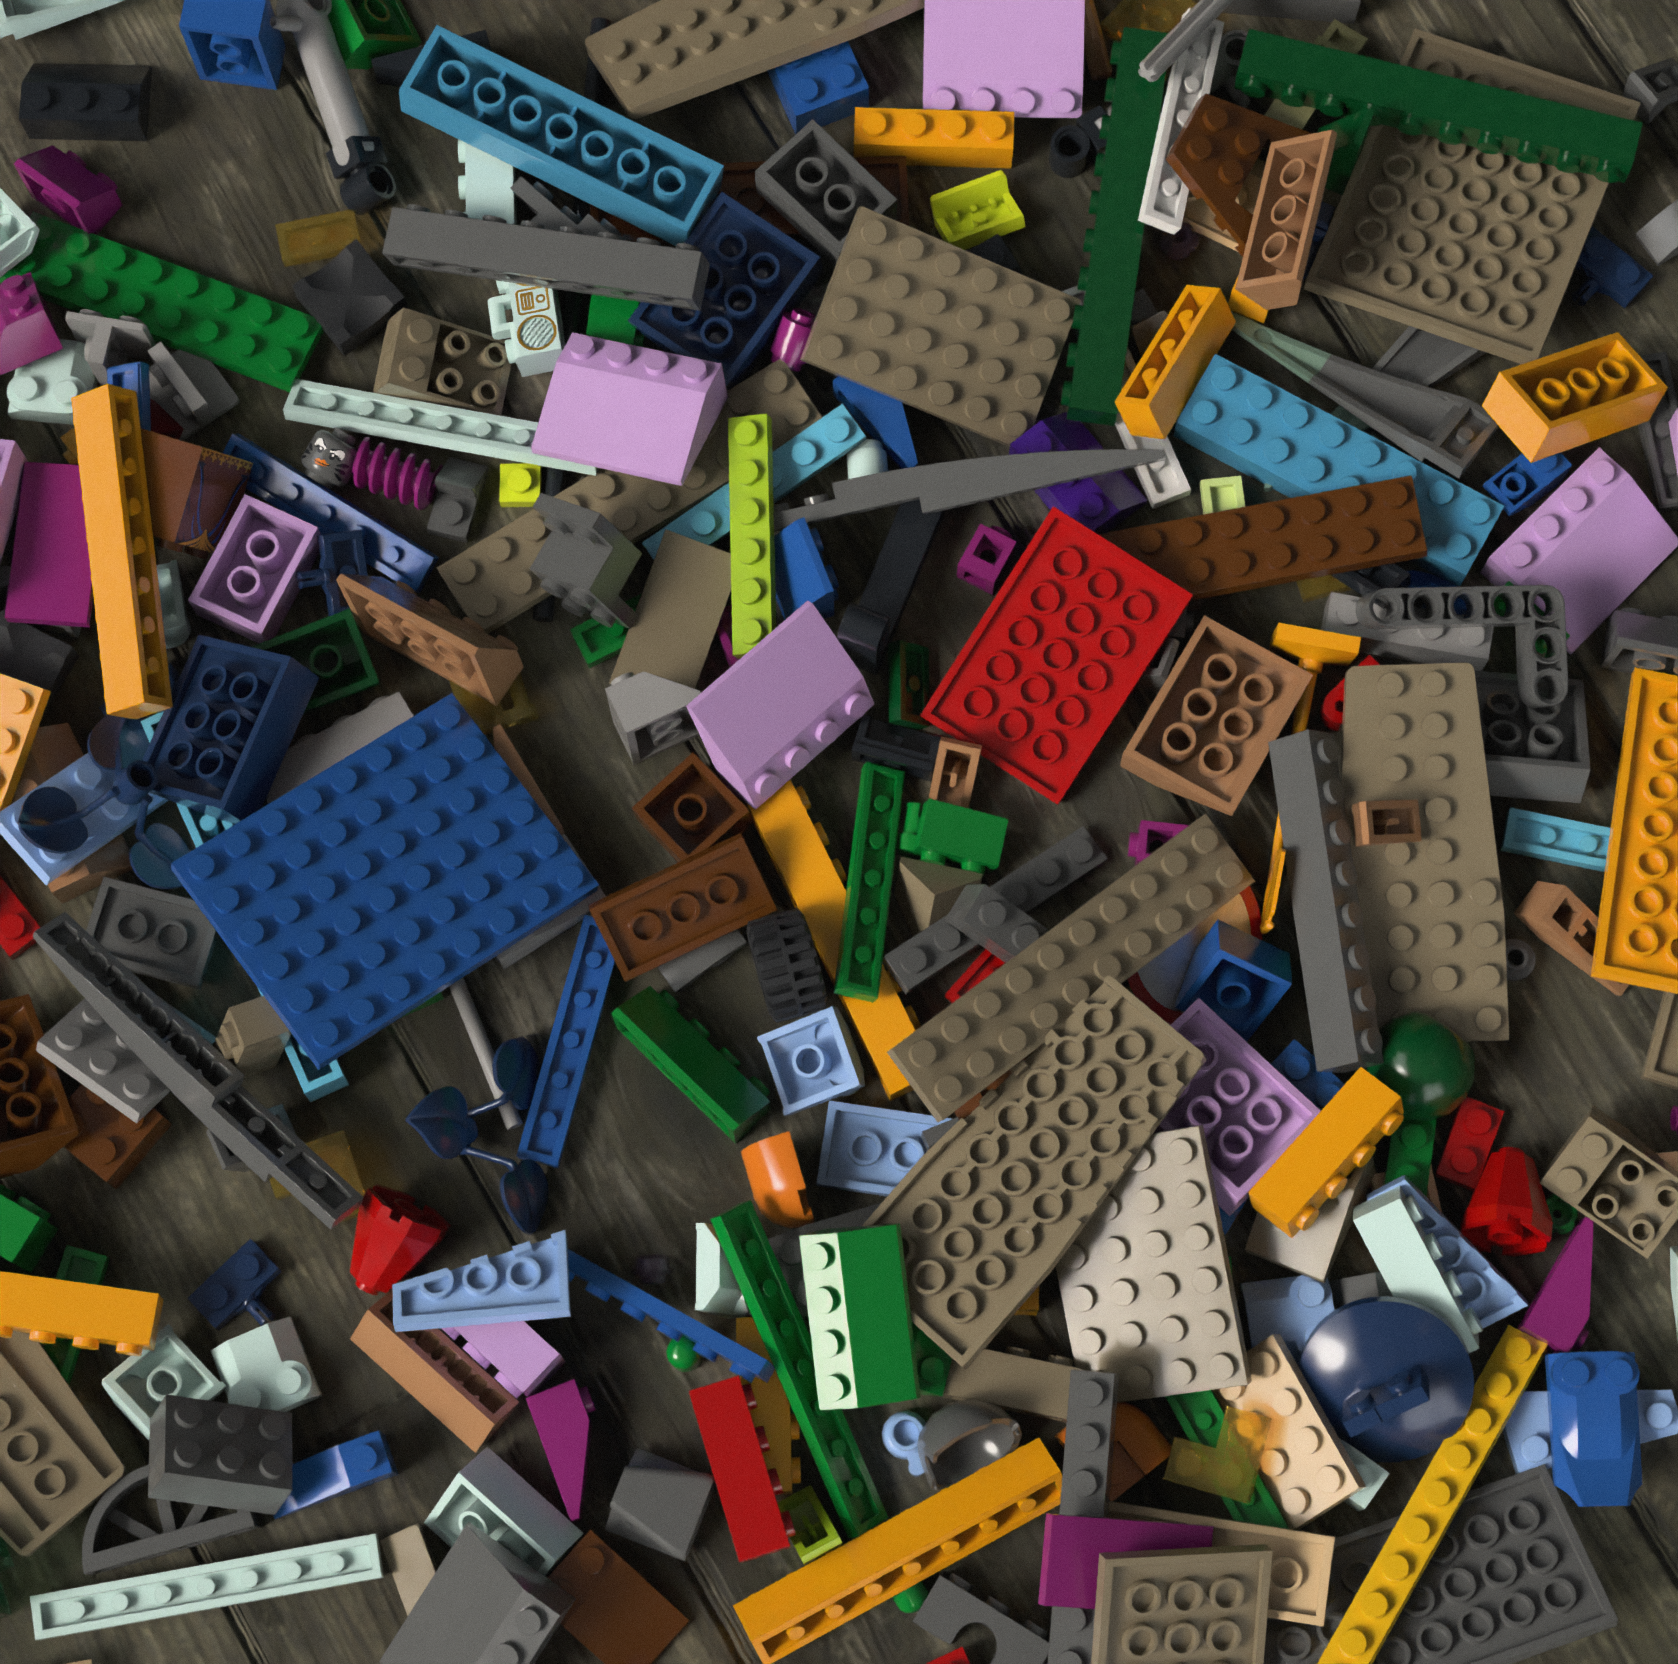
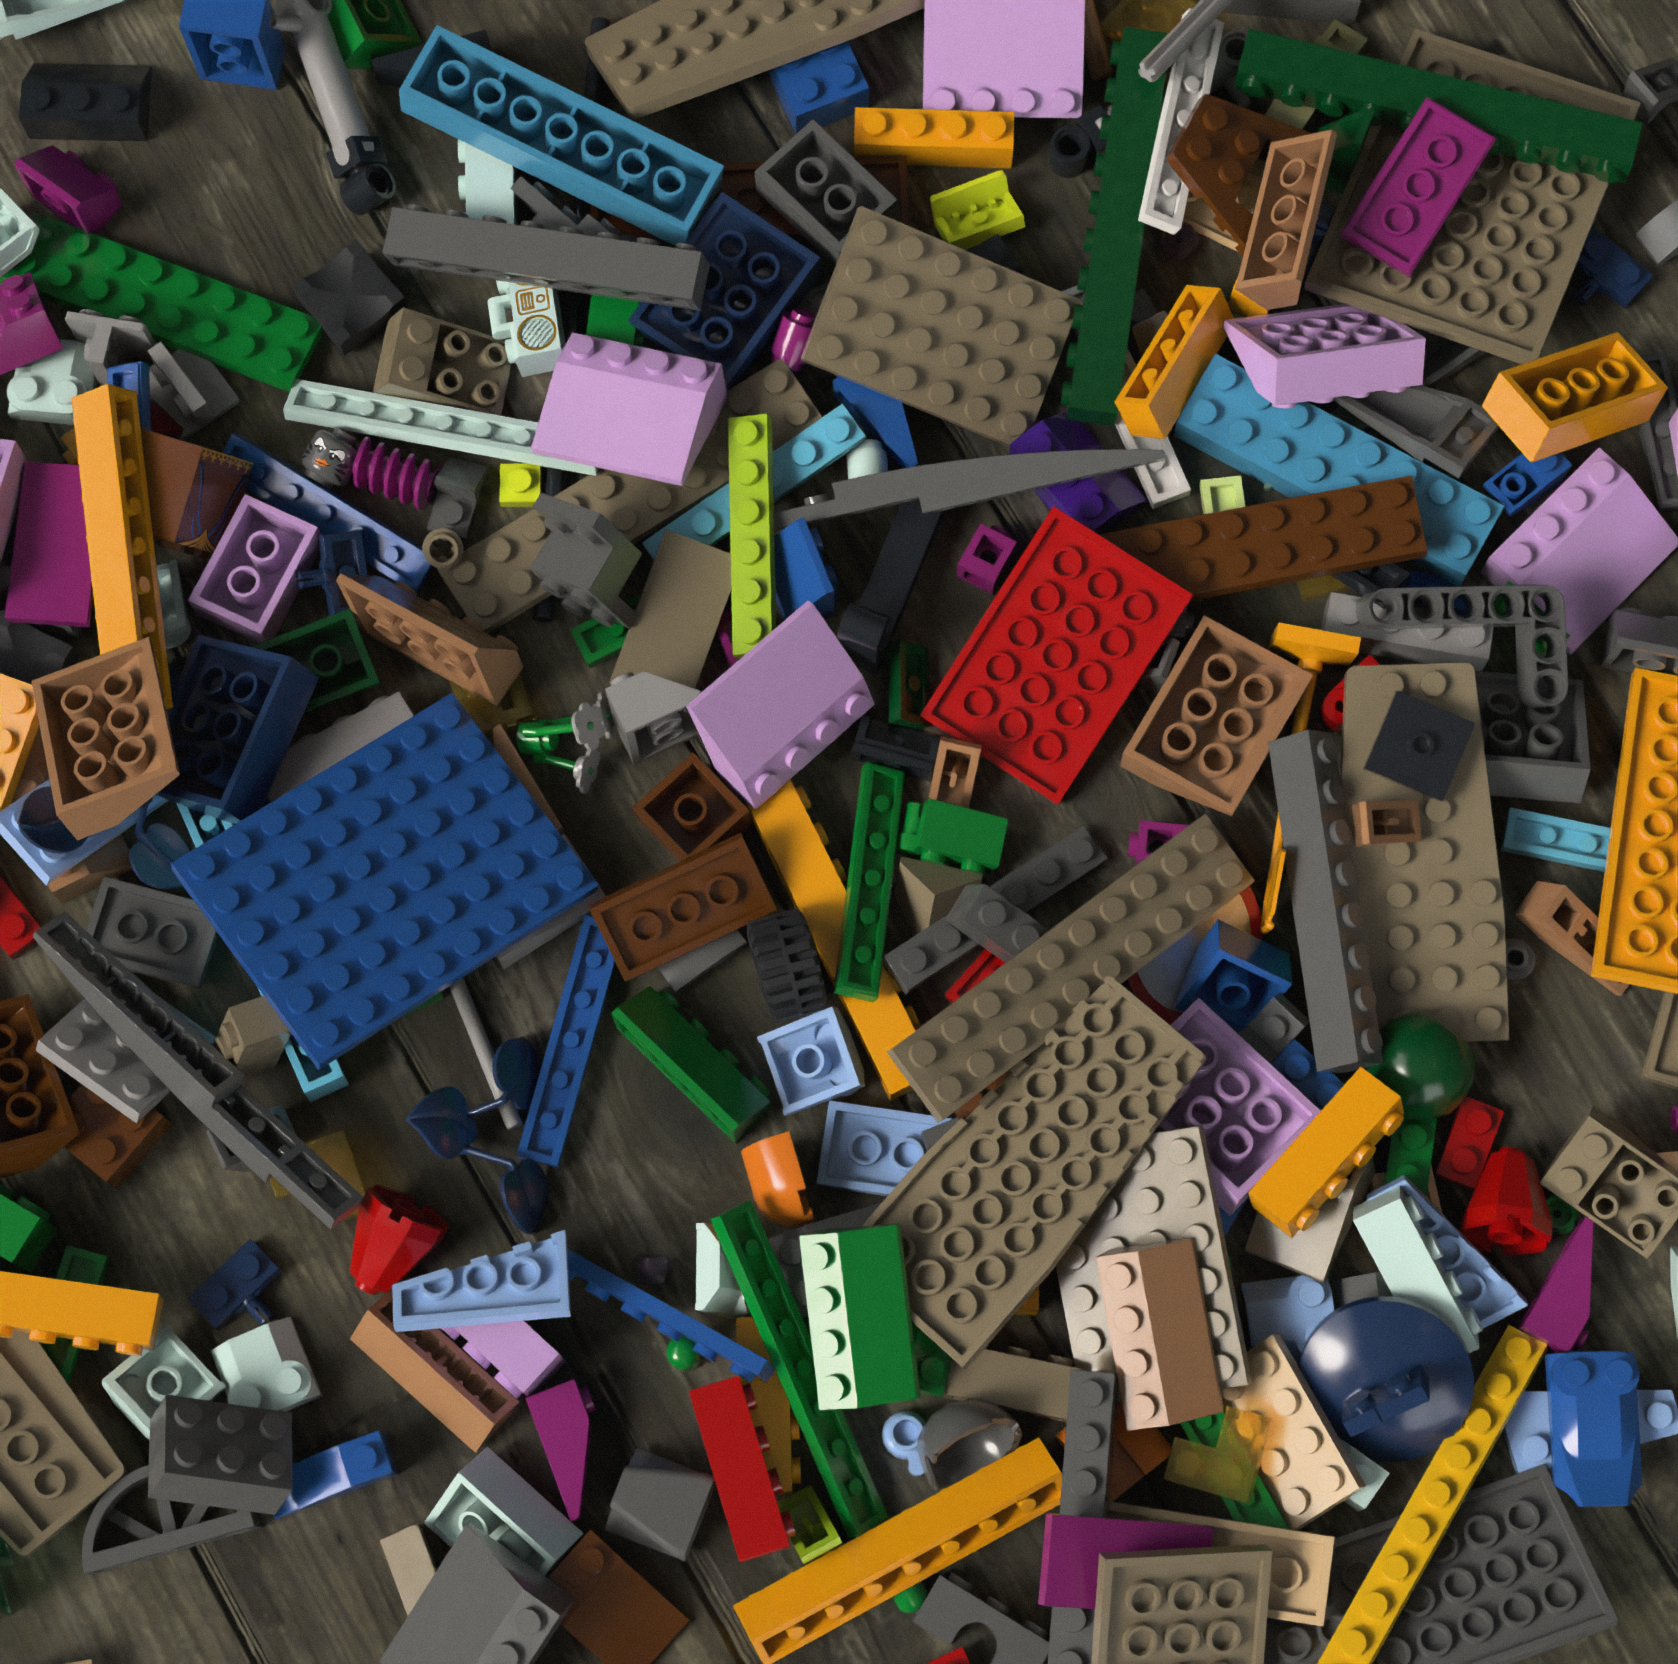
(105, 737): none -> medium nougat slope
(206, 1587): light aqua plate -> none
(316, 237): clear yellow plate -> none
(437, 554): none -> dark tan cone
(588, 726): none -> plant
(1159, 1333): none -> medium nougat slope
(1274, 1027): none -> dark grey slope
(1326, 354): none -> lavender slope
(1417, 187): none -> magenta tile
(1419, 746): none -> black plate

